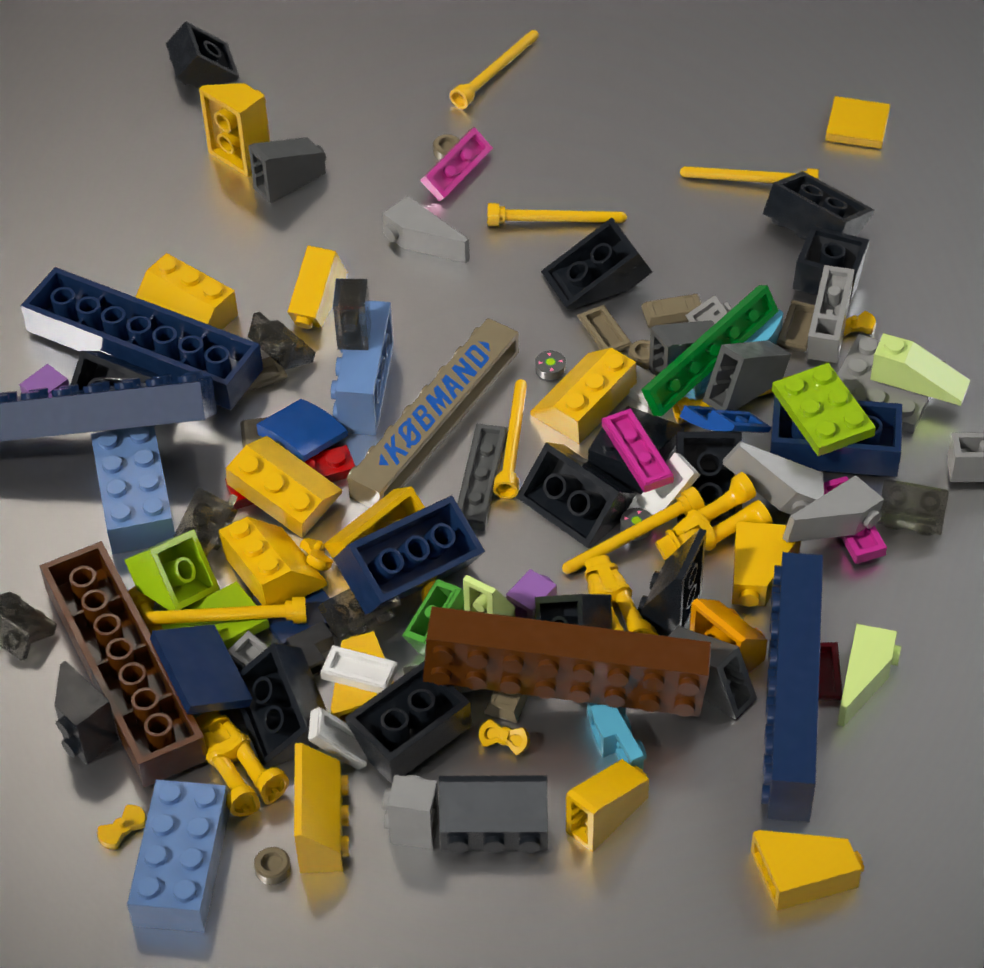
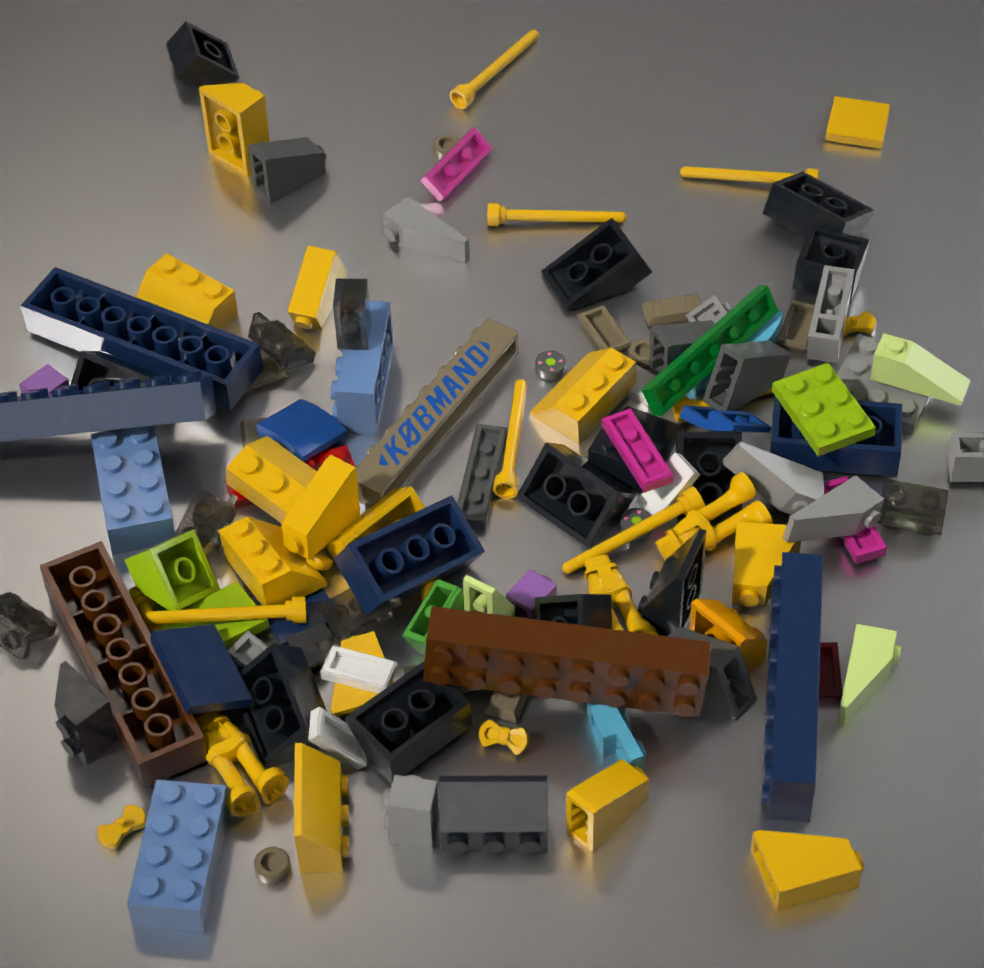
(322, 509): none -> yellow slope

